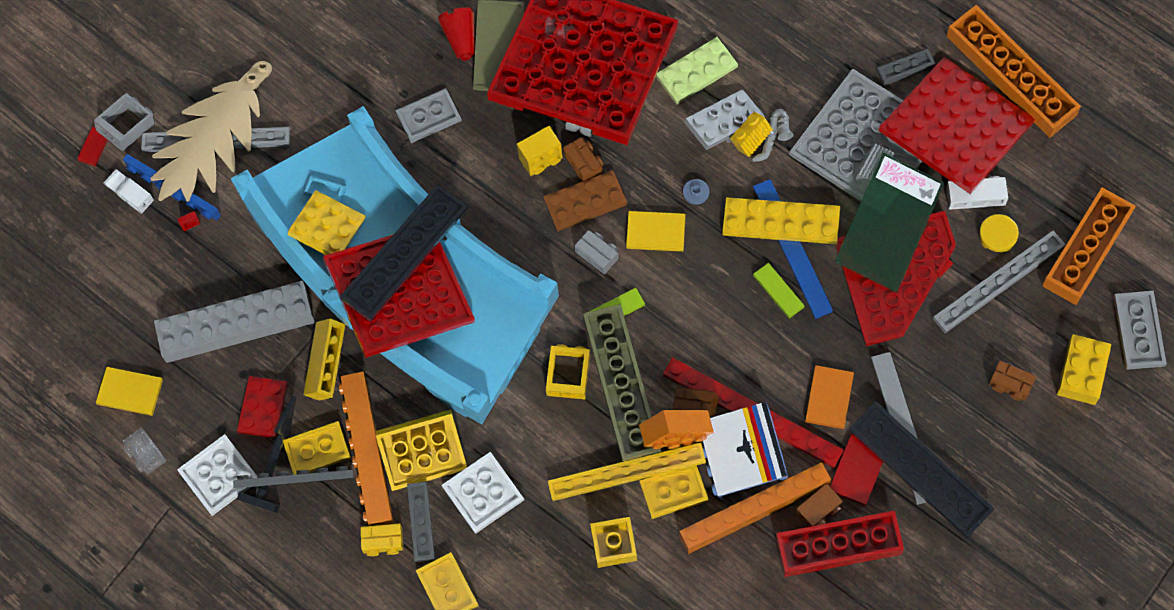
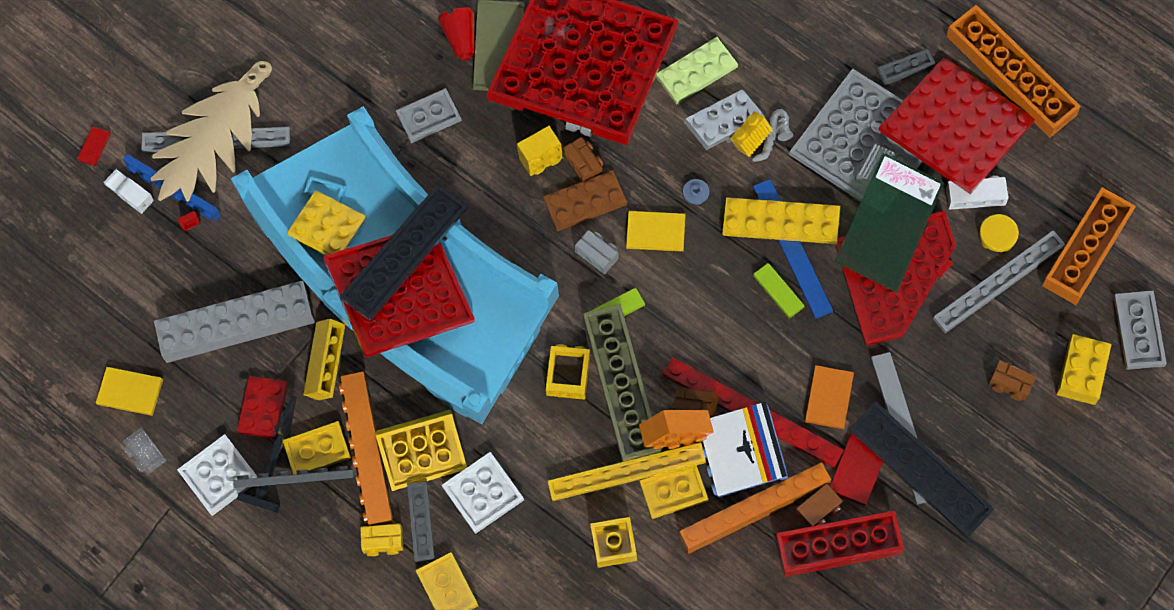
(121, 141): light grey window -> none

